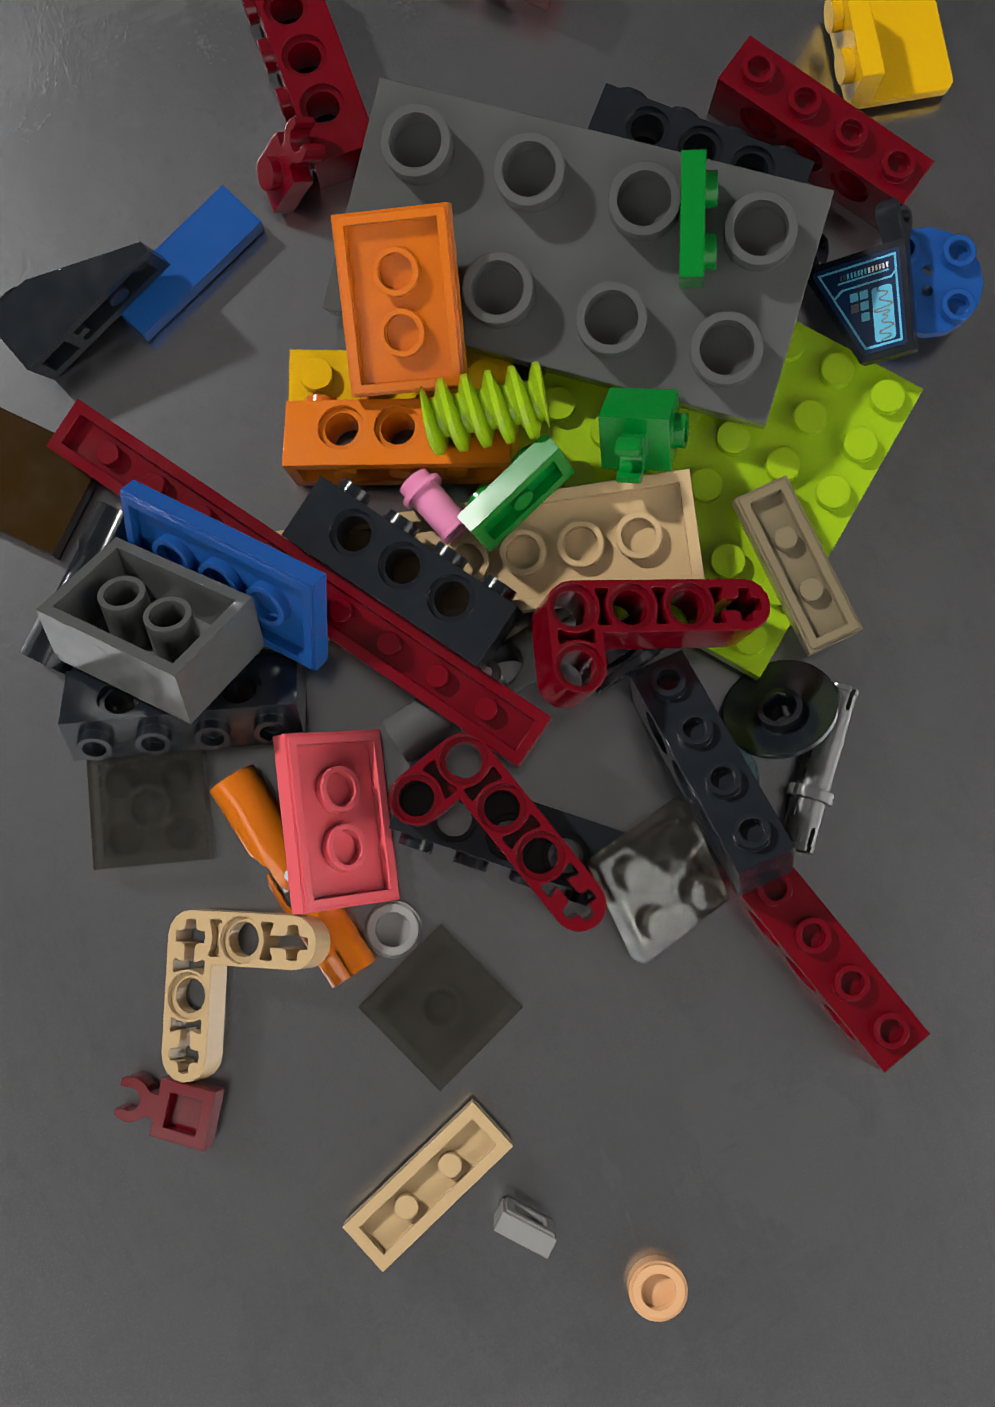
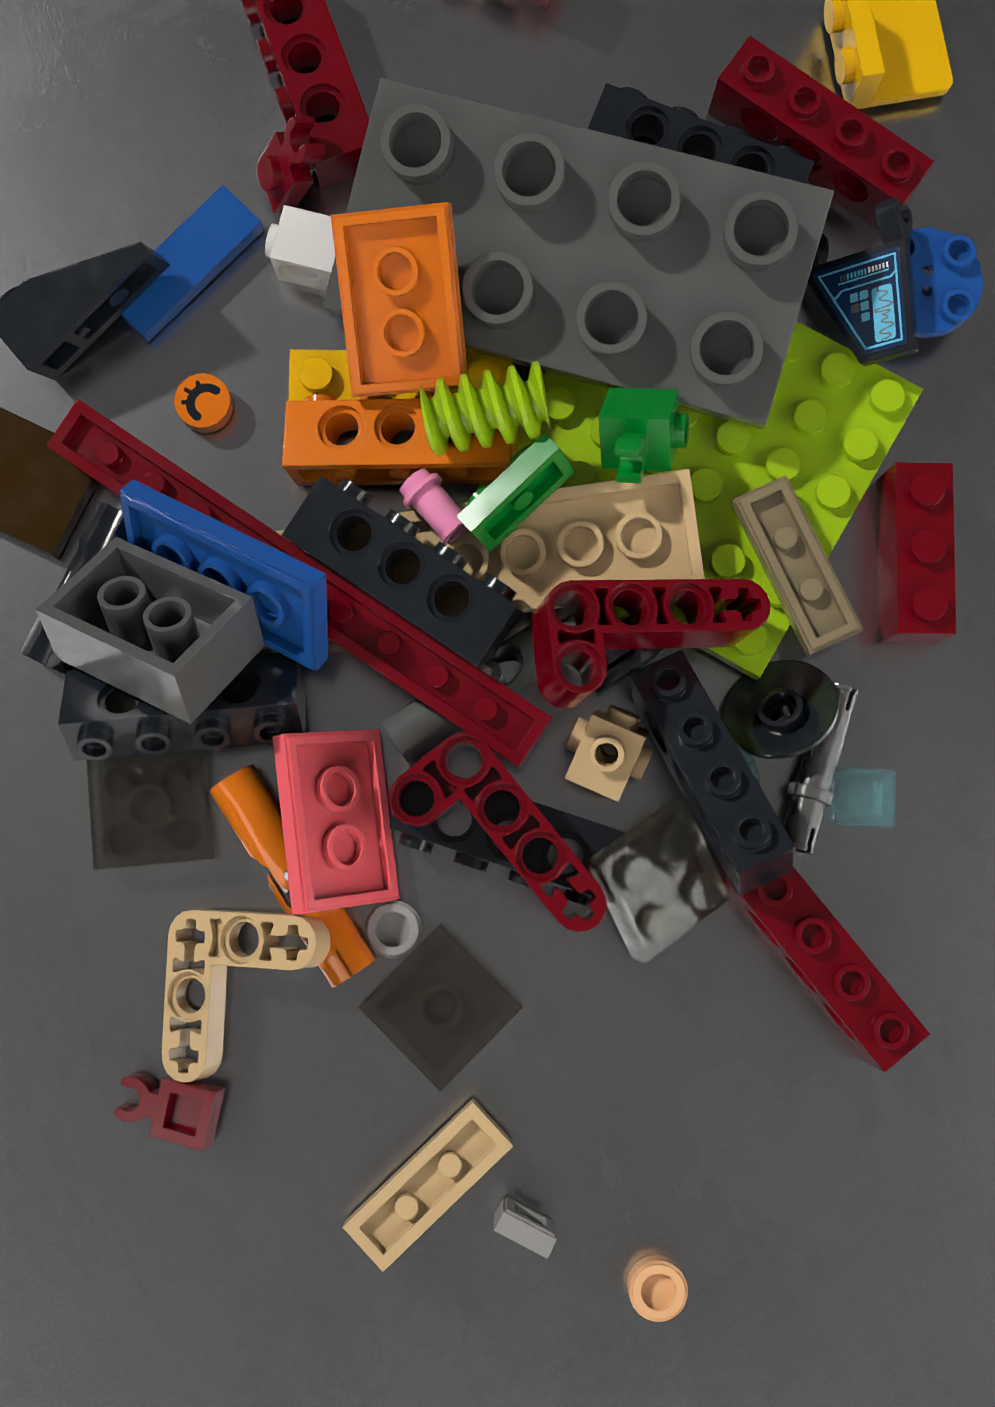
(203, 403): none -> orange tile
(302, 248): none -> white brick
(604, 771): none -> tan brick
(697, 193): green plate -> none
(864, 797): none -> clear light blue tile
(916, 553): none -> dark red brick

